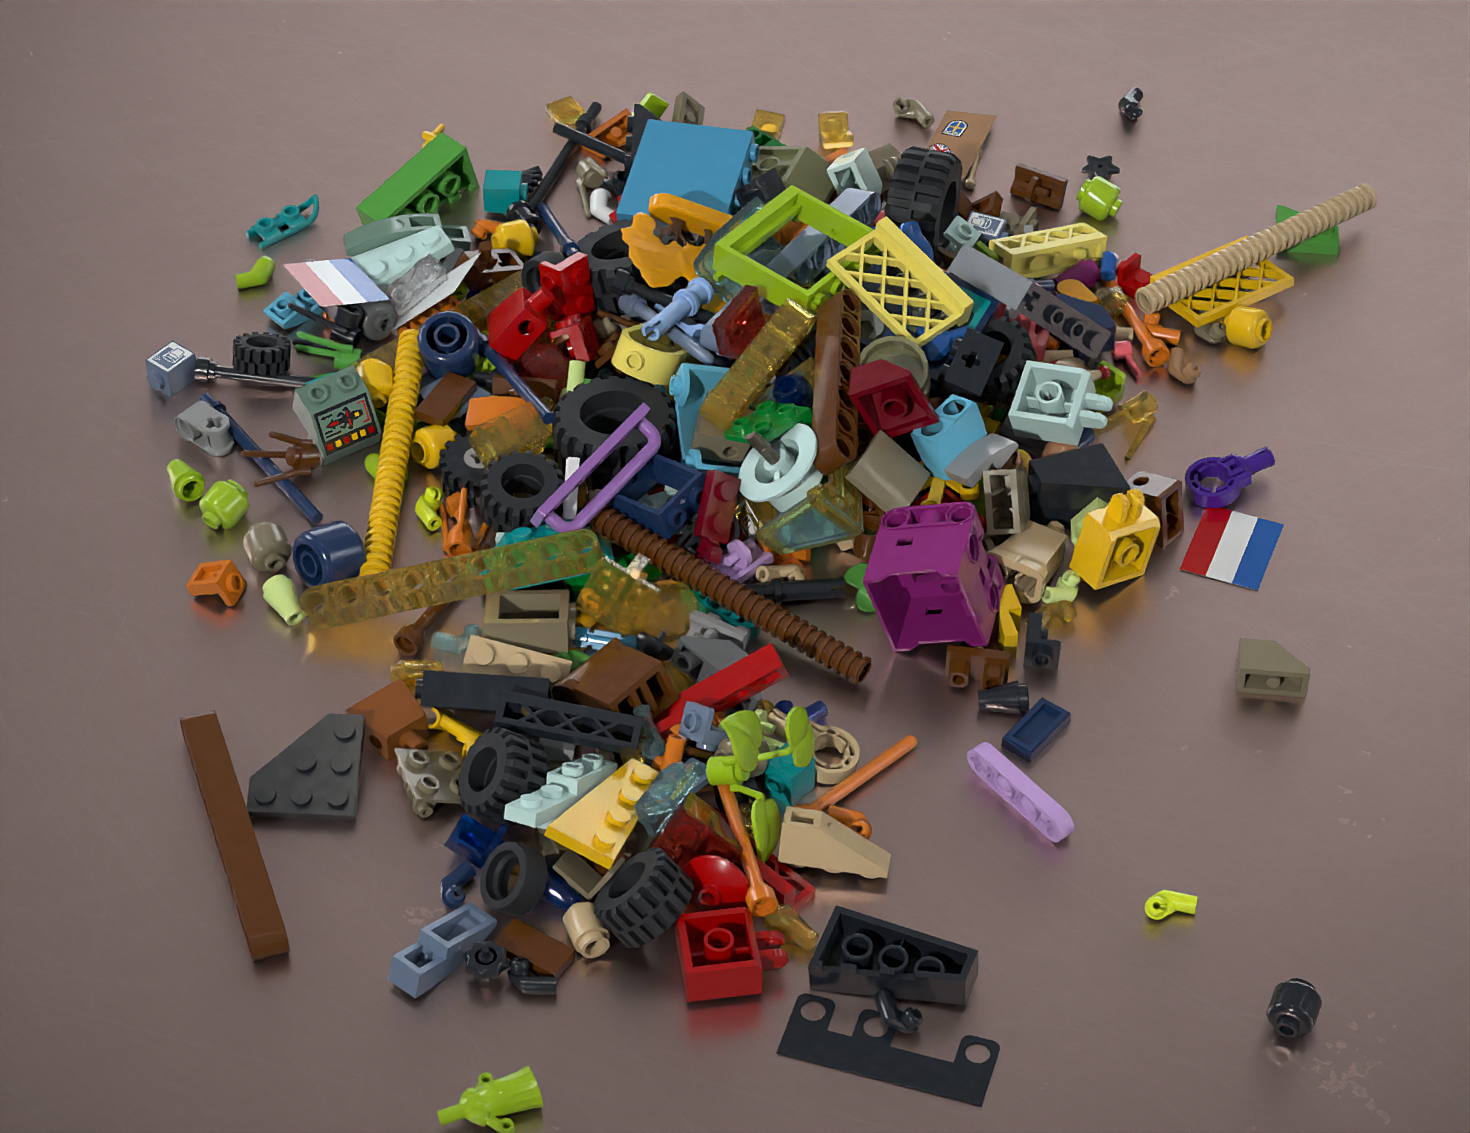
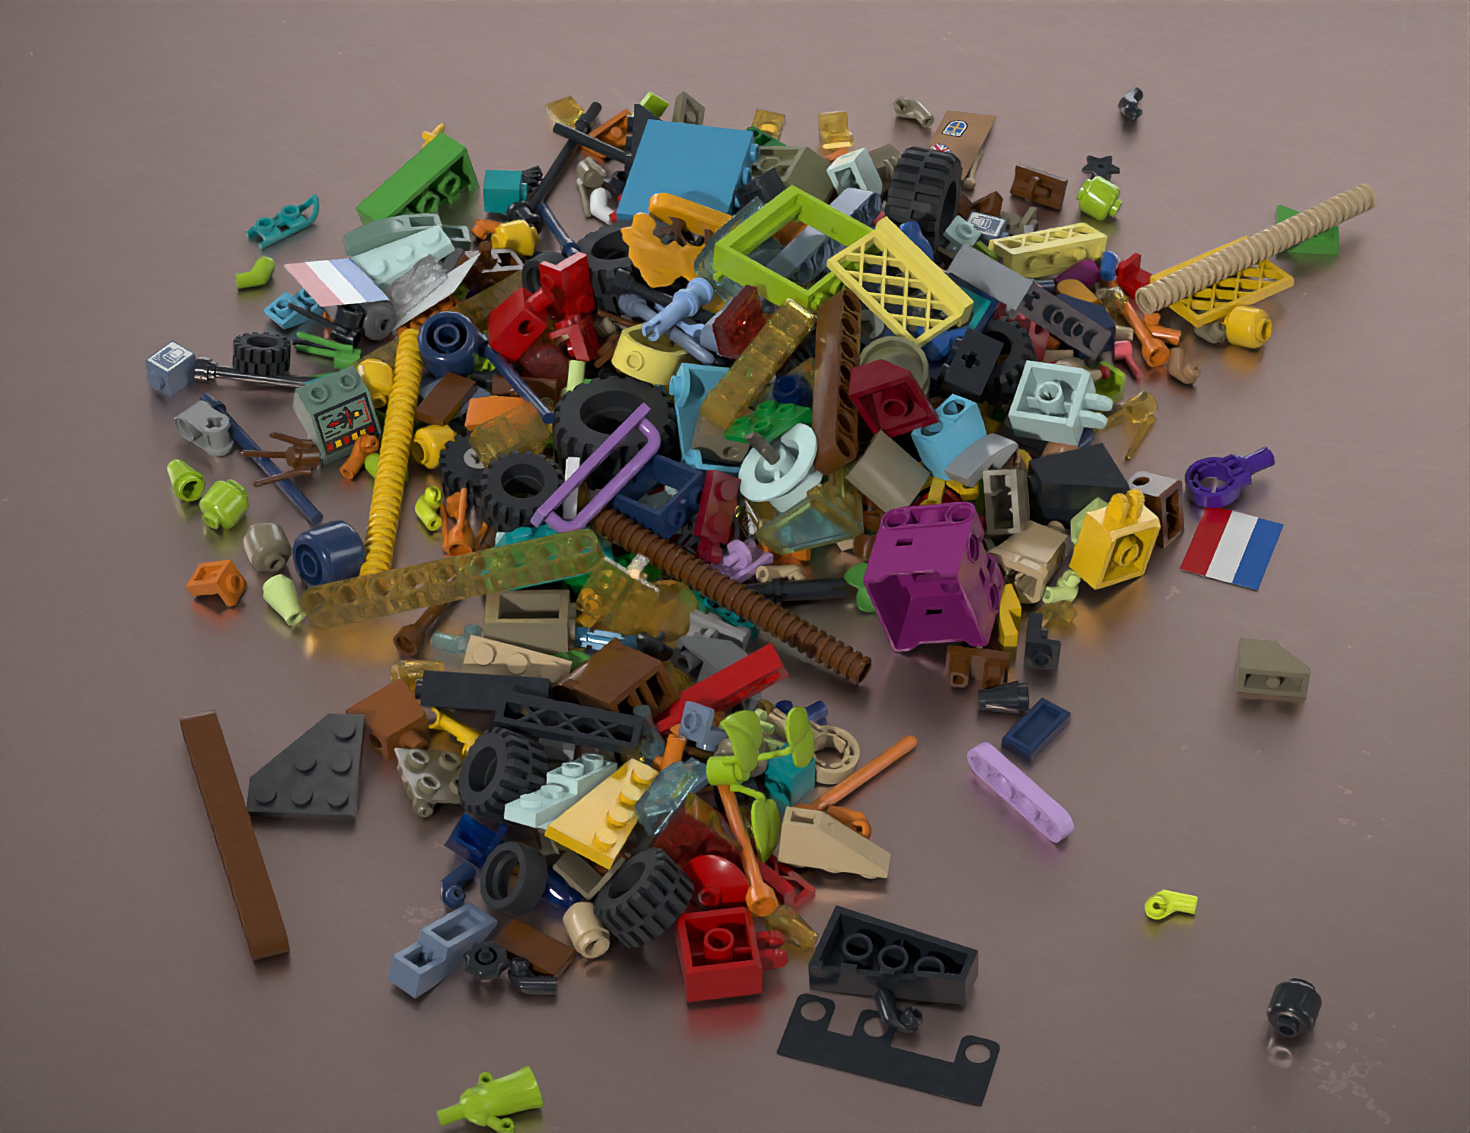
(362, 448): none -> orange arm

